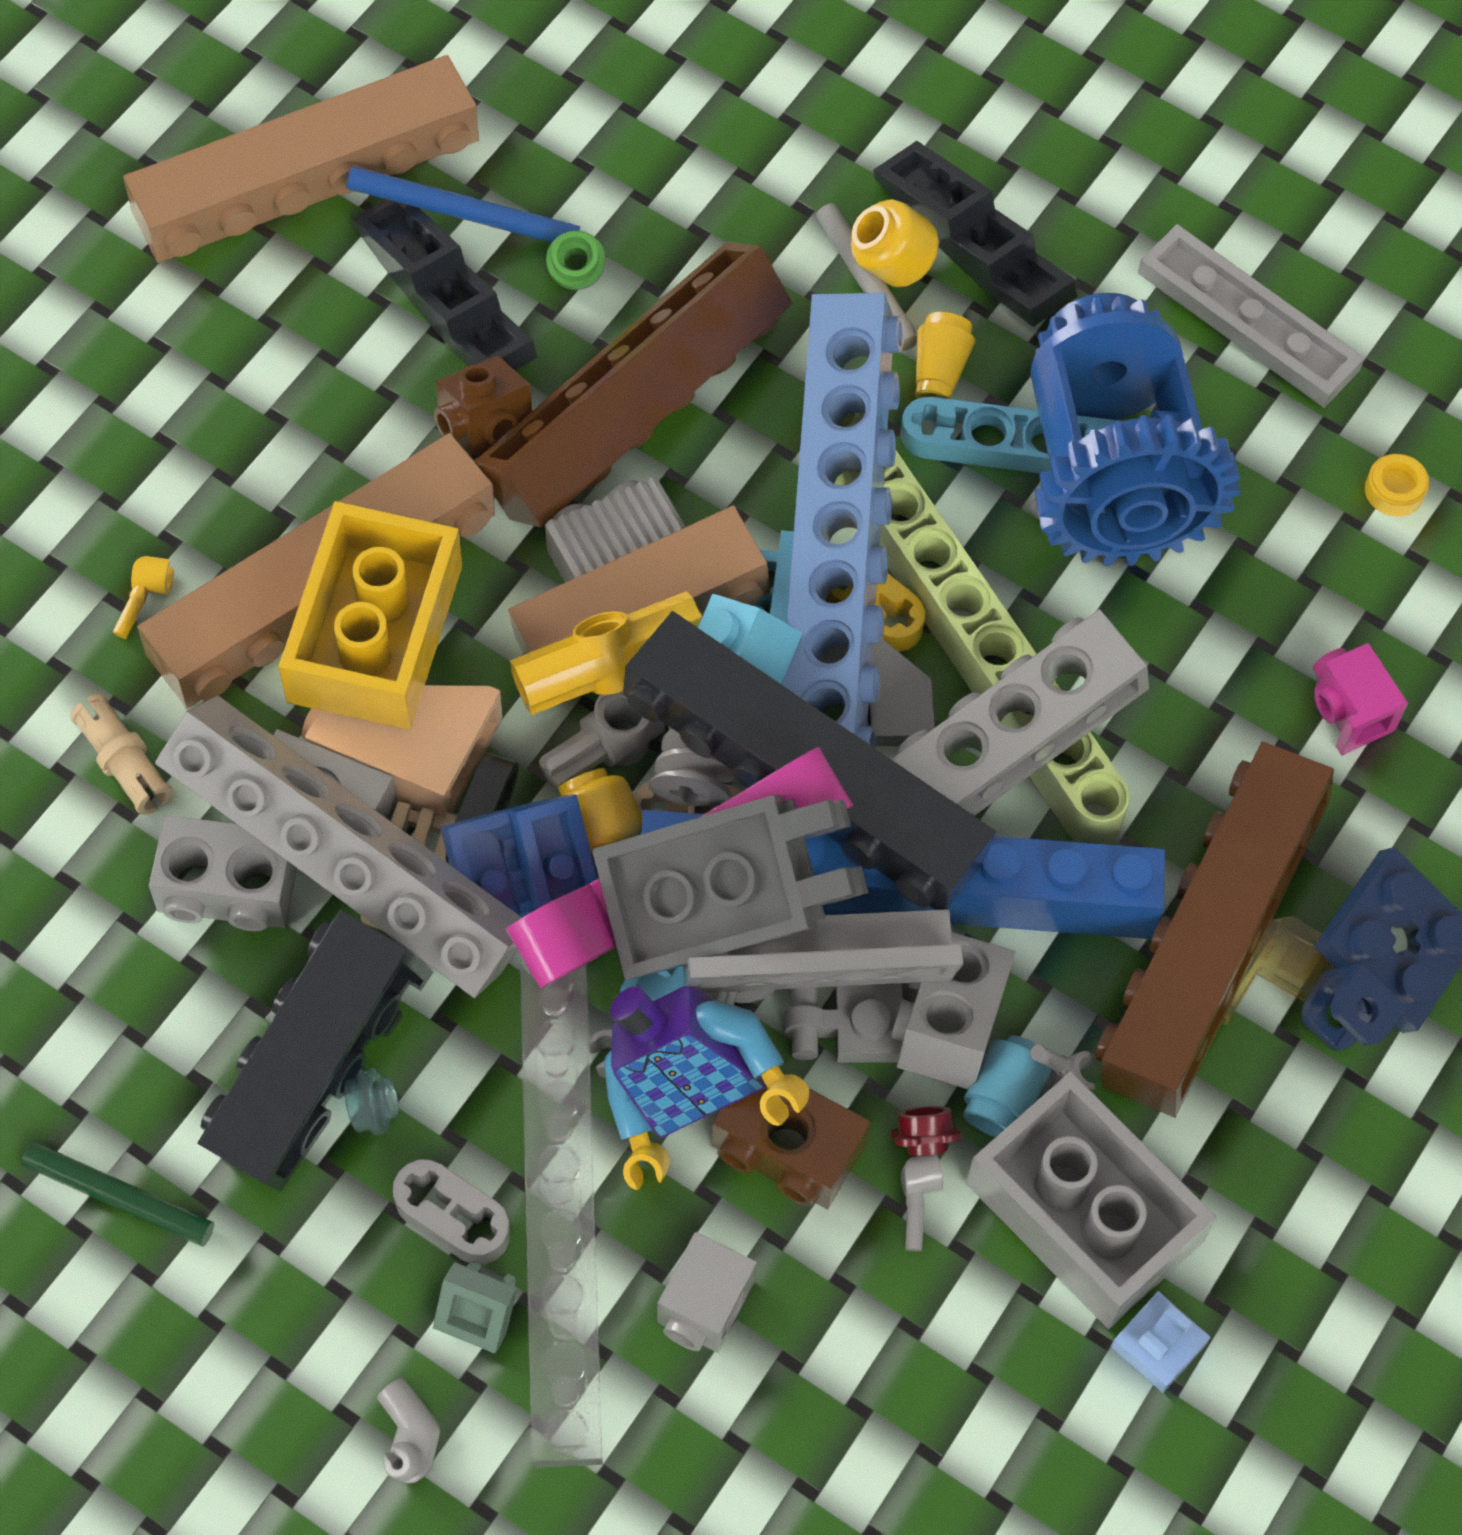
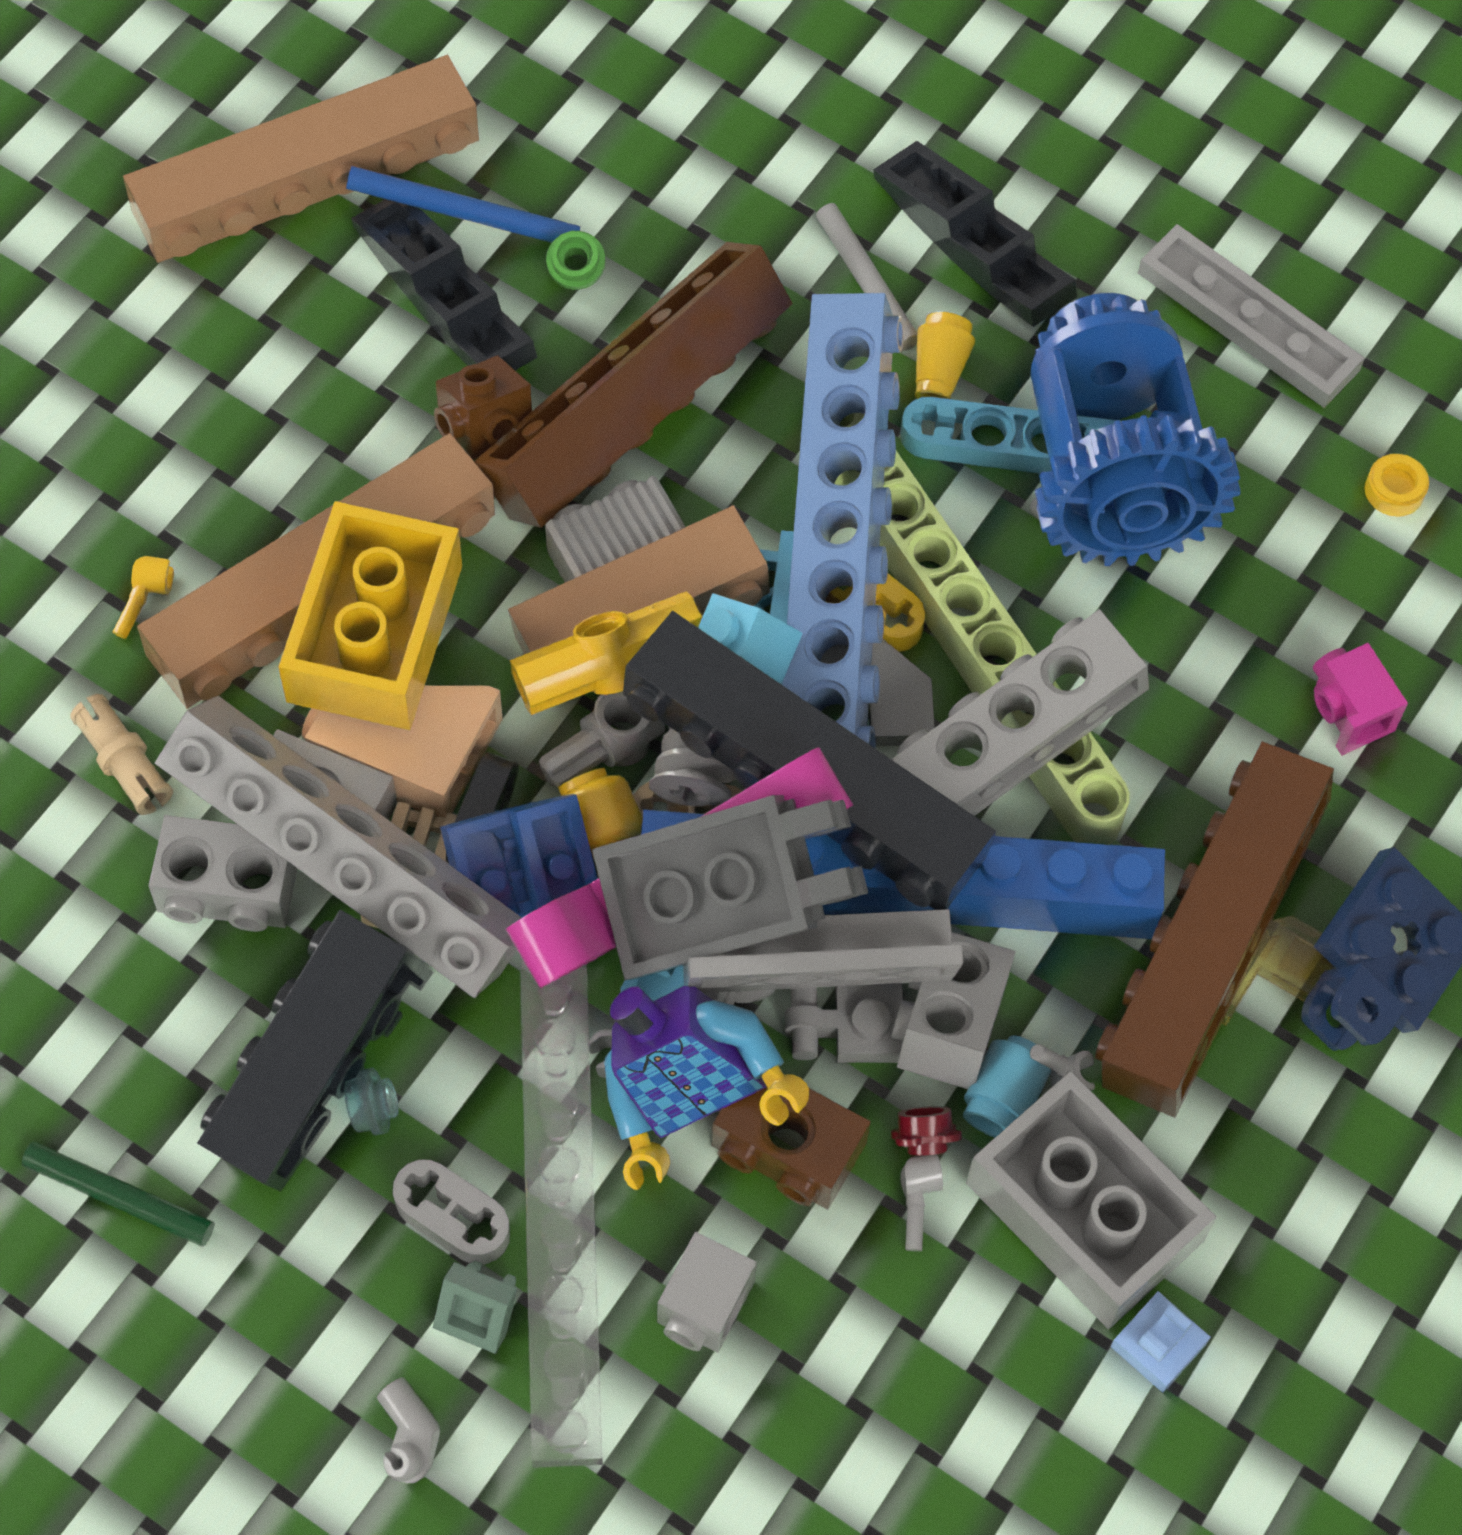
(894, 243): yellow head -> none

